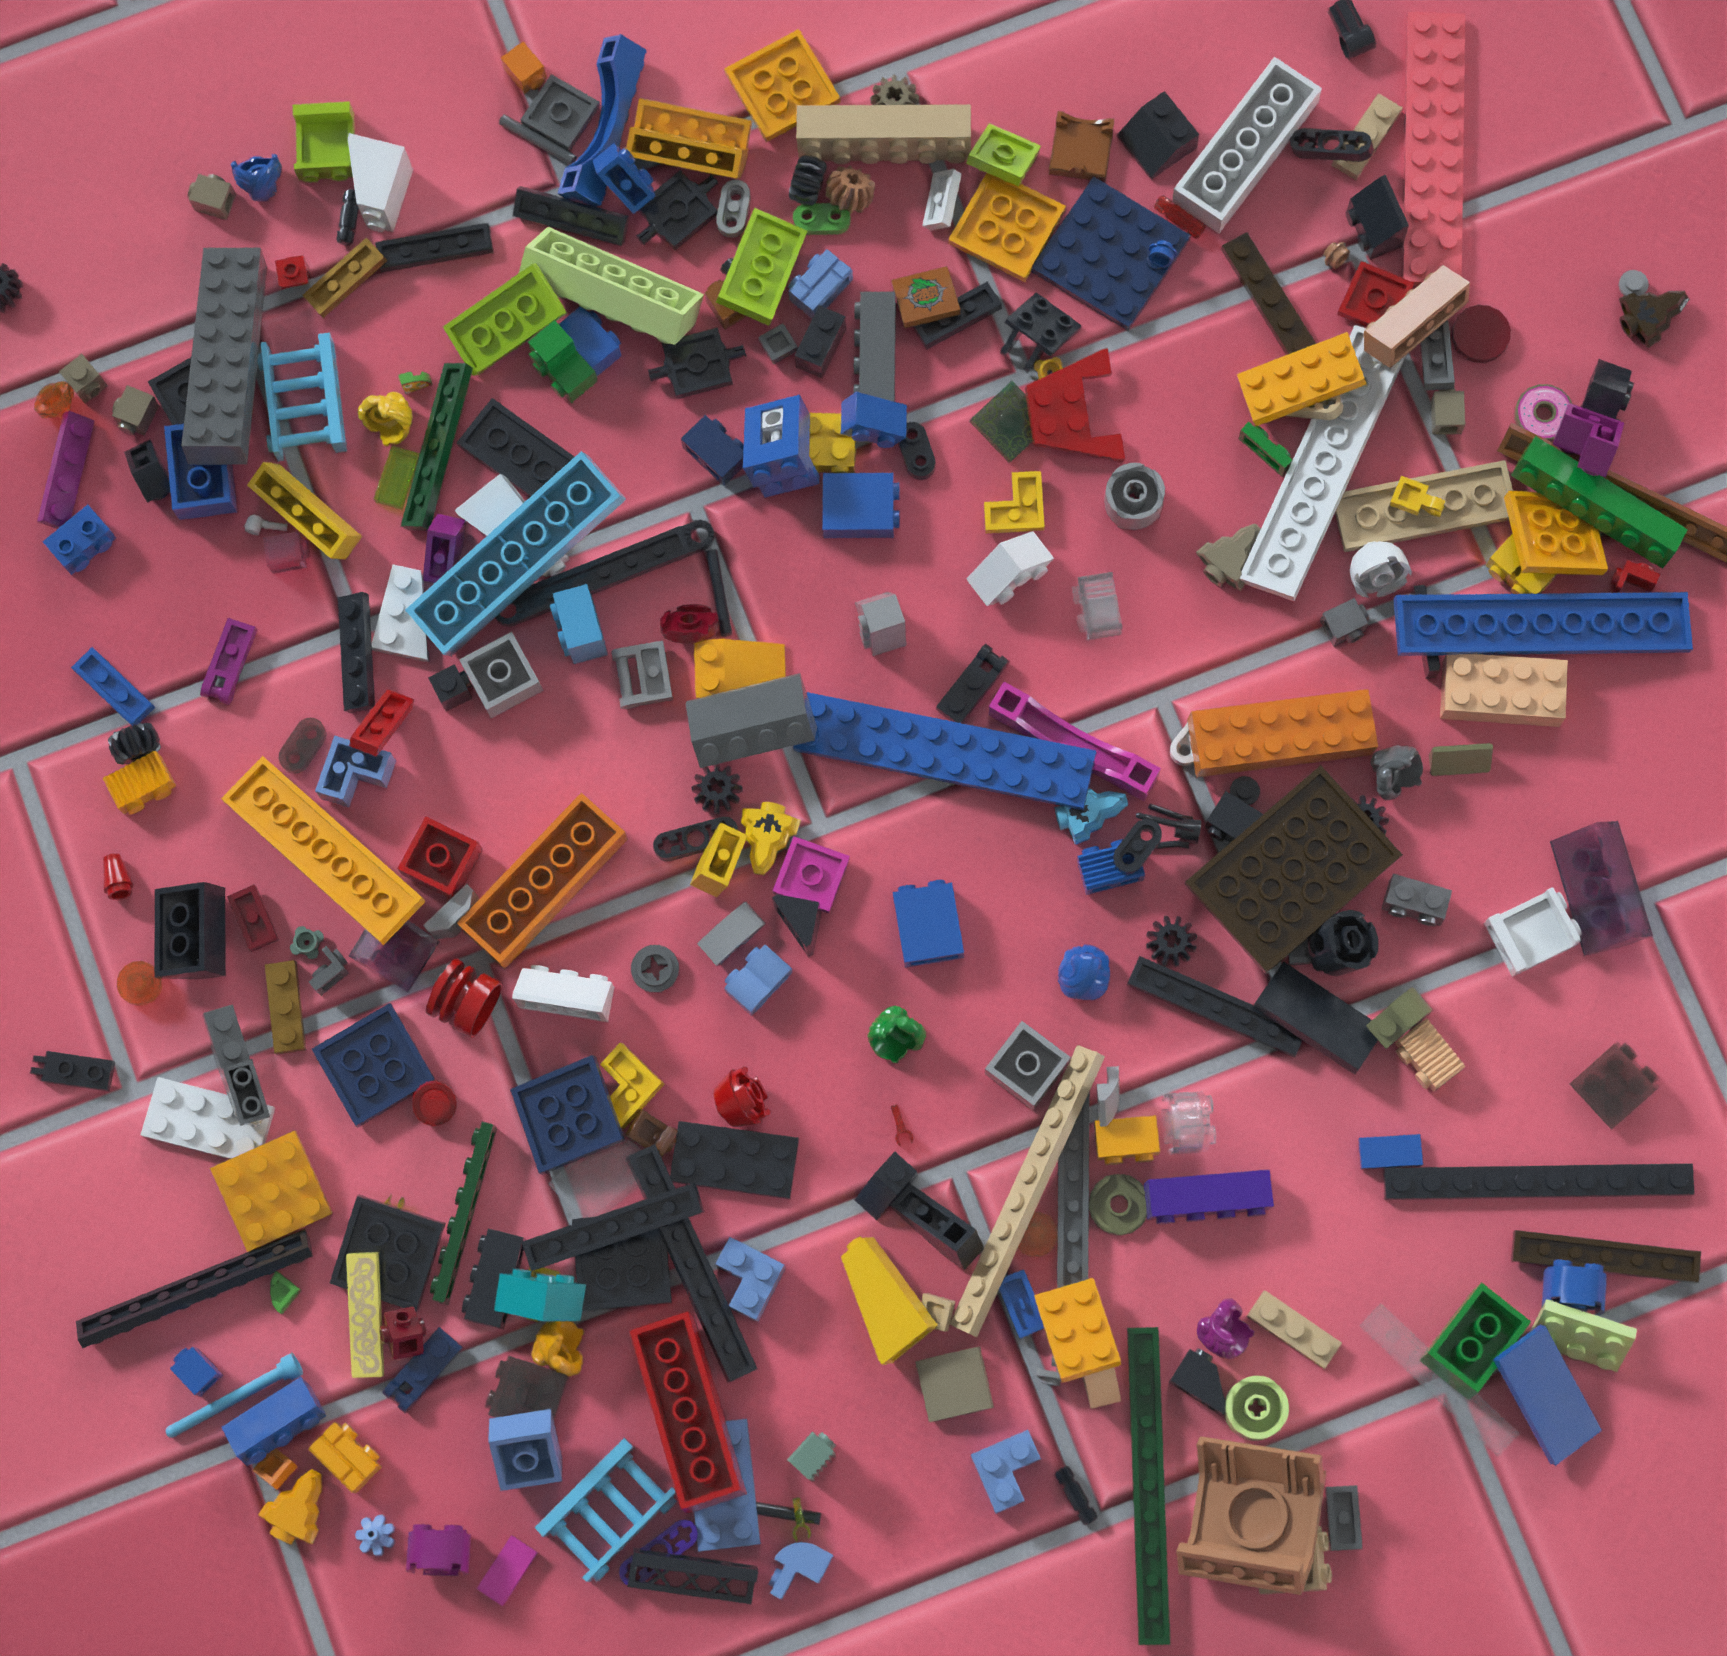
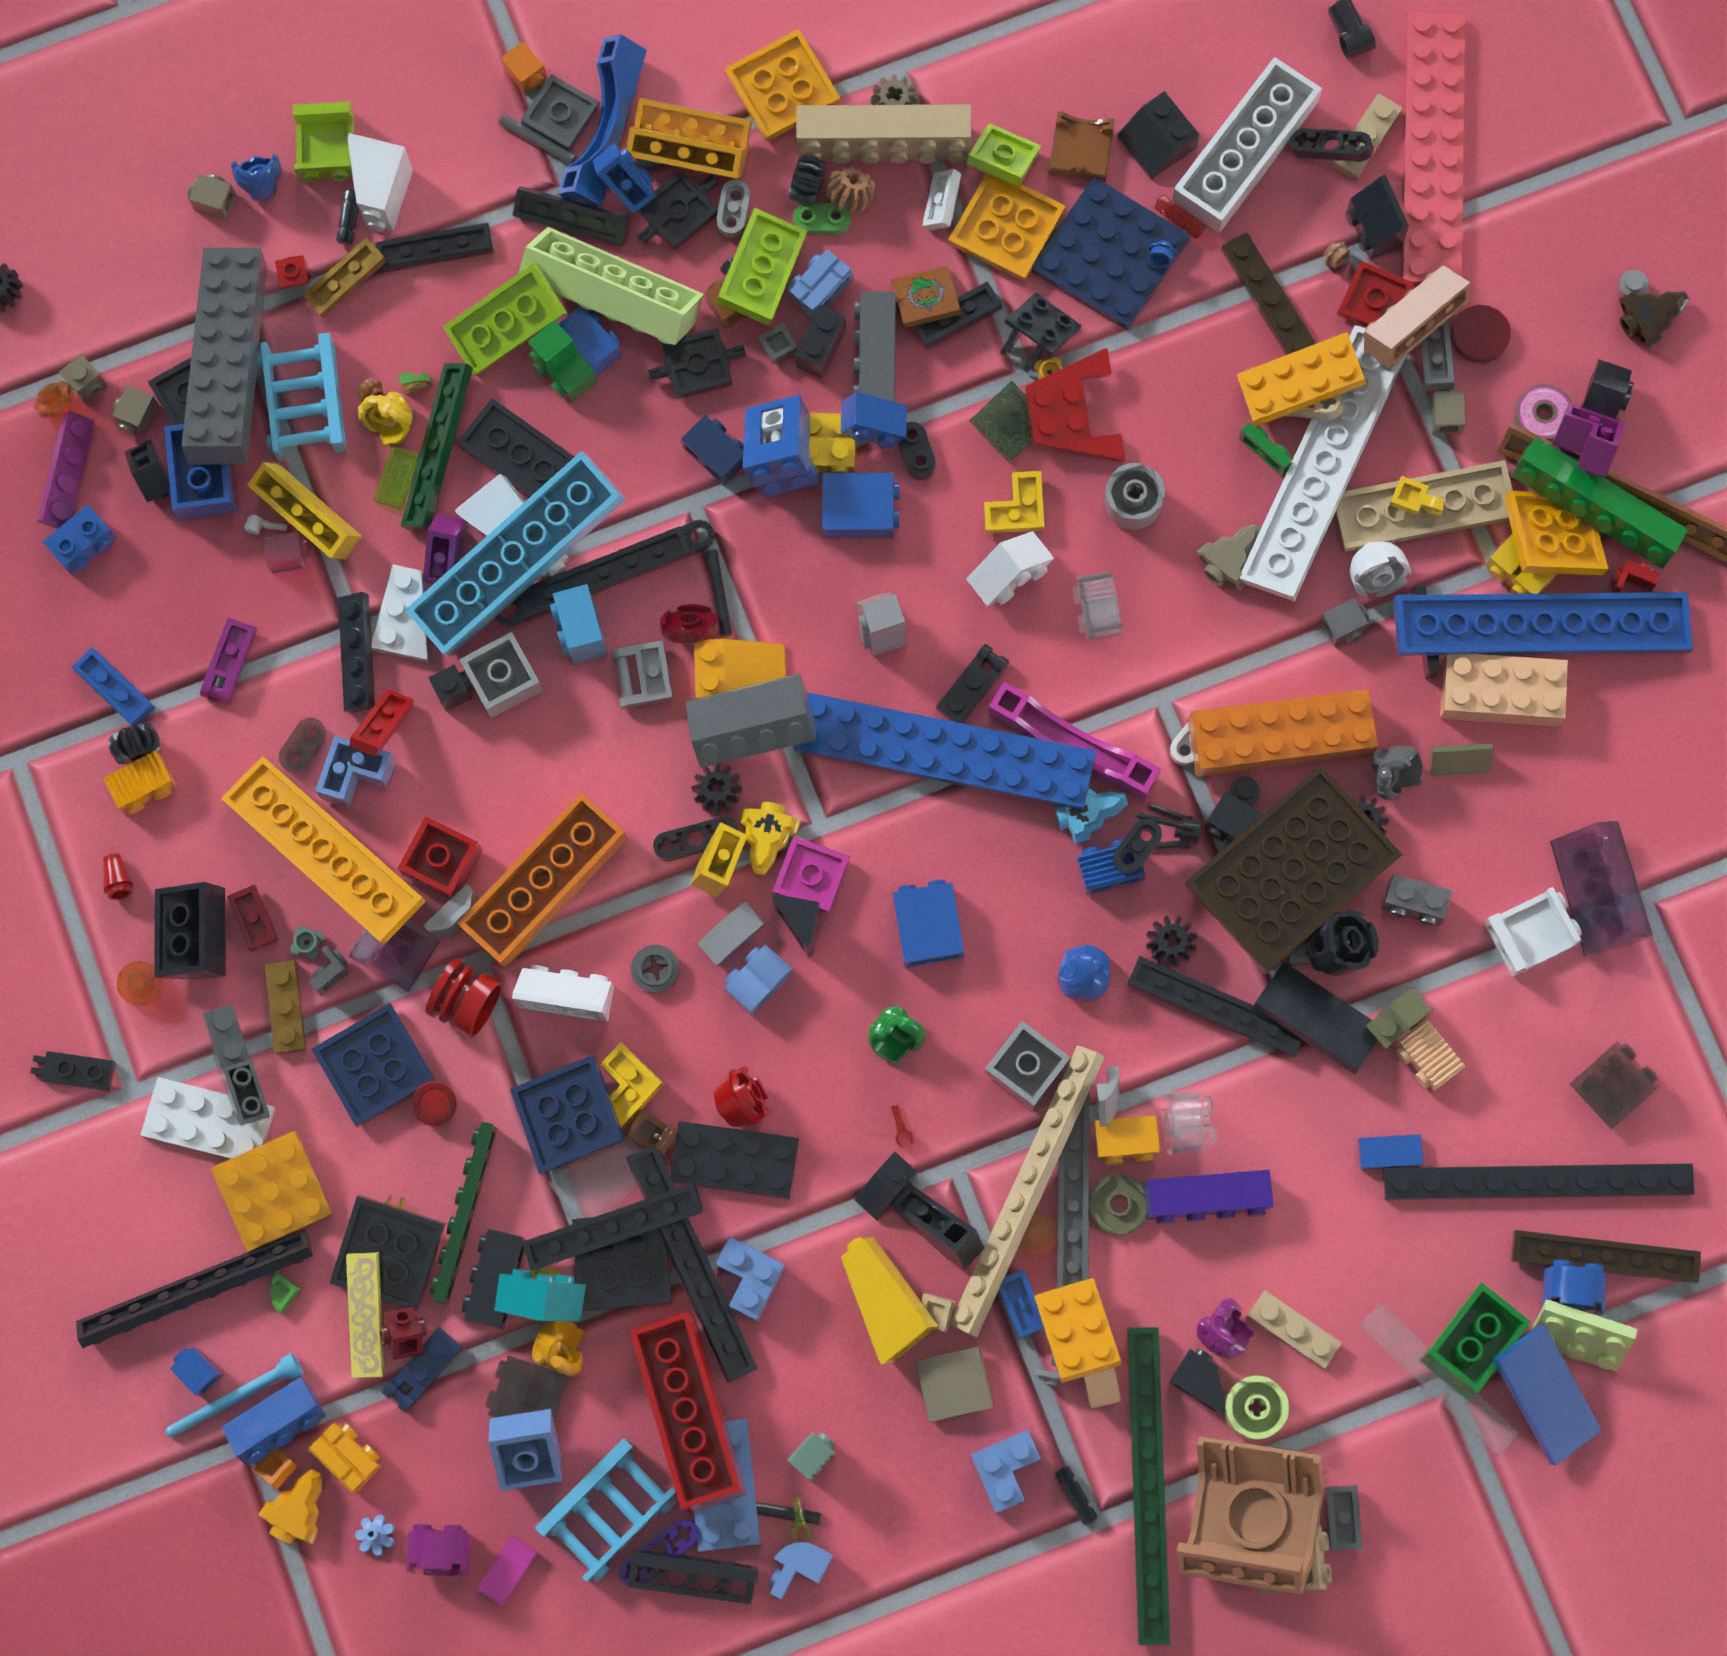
(369, 387): none -> dark orange plate

